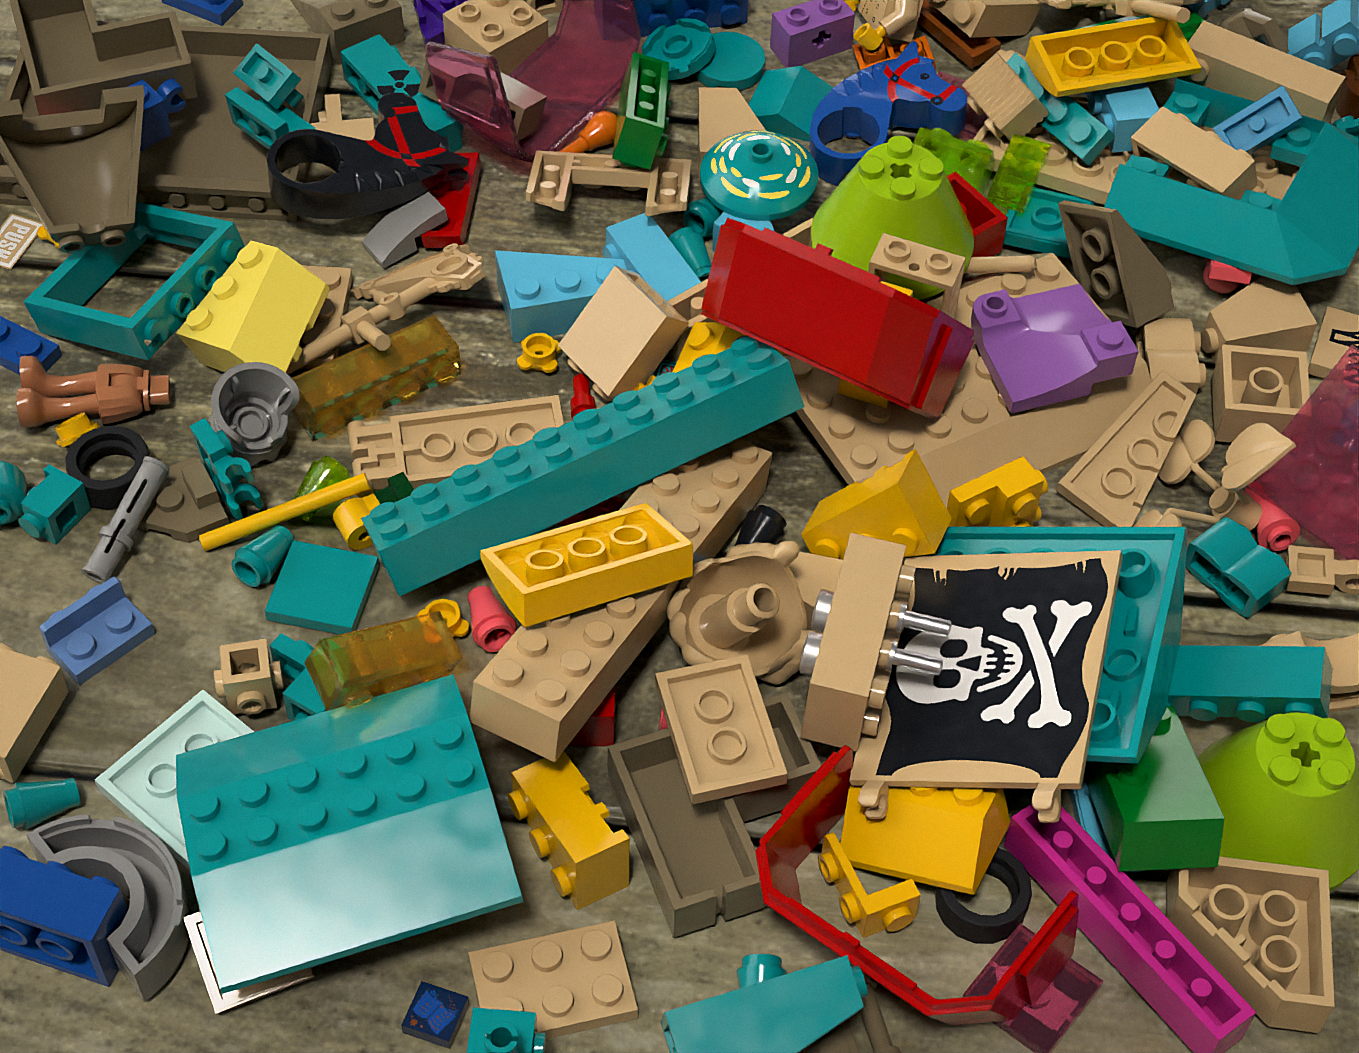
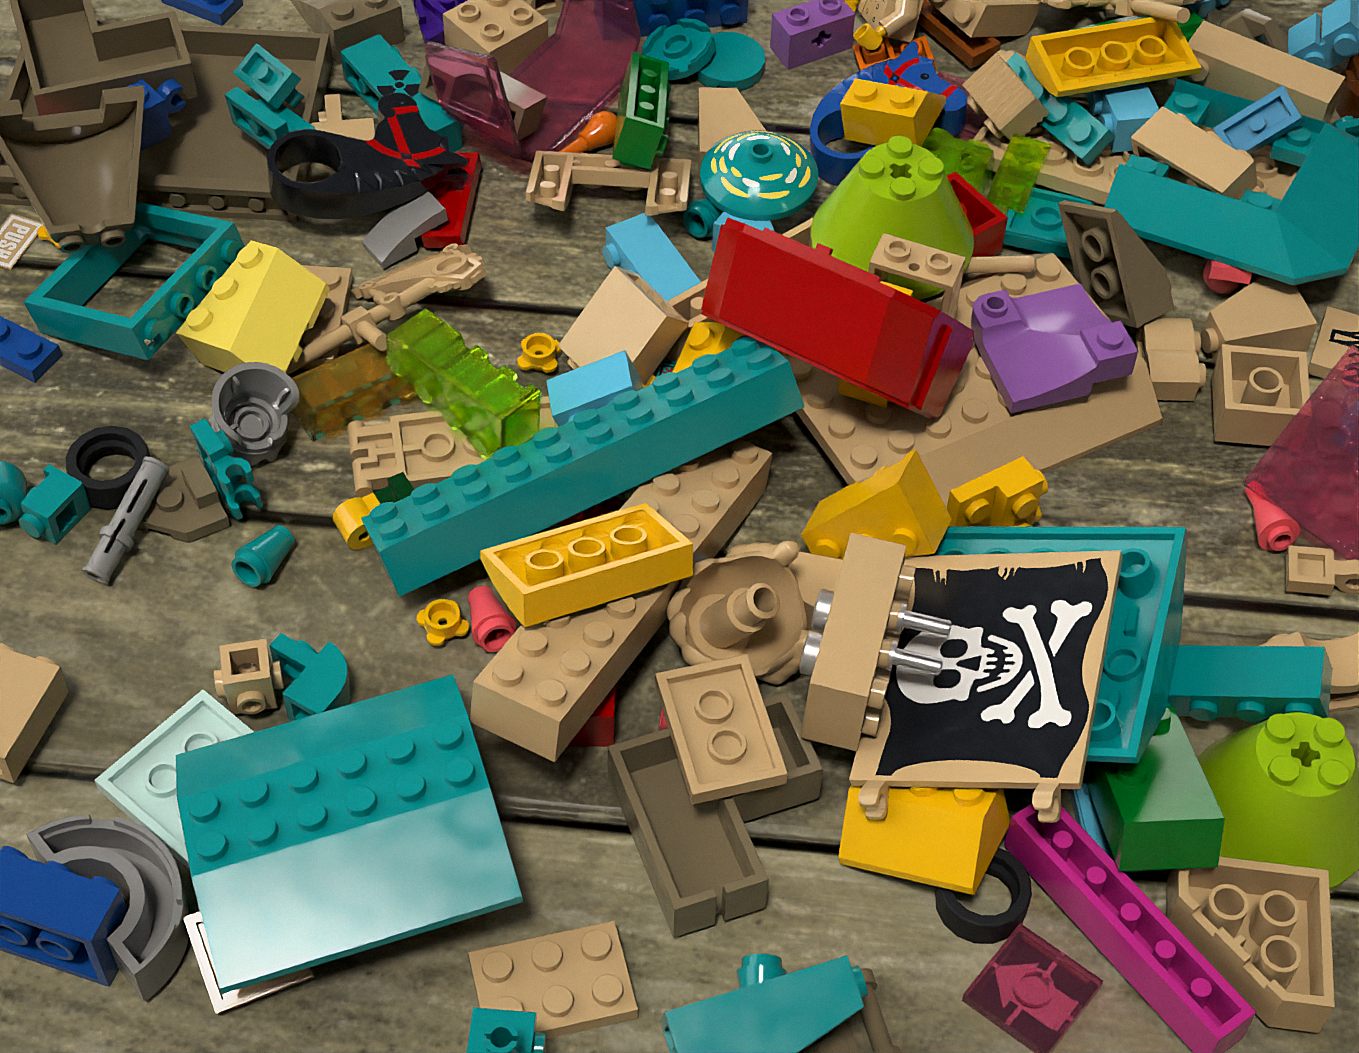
(38, 801): teal cone -> none
(73, 428): yellow plate -> none
(95, 631): medium blue bracket -> none
(114, 393): nougat piece -> none
(284, 512): yellow bar -> none
(320, 475): clear neon green cone -> none
(322, 588): teal tile -> none
(382, 660): clear yellow brick -> none
(435, 1014): dark blue tile -> none
(464, 384): none -> clear neon green wedge
(547, 289): medium azure wedge -> none
(570, 830): yellow wedge -> none
(591, 386): none -> medium azure piece
(693, 250): teal cone -> none
(762, 526): black cone -> none
(788, 100): teal slope -> none
(799, 831): red piece -> none
(879, 111): none -> yellow slope
(885, 909): yellow bracket -> none
(1125, 461): tan wing -> none
(1237, 567): teal brick -> none
(1247, 459): tan plant -> none

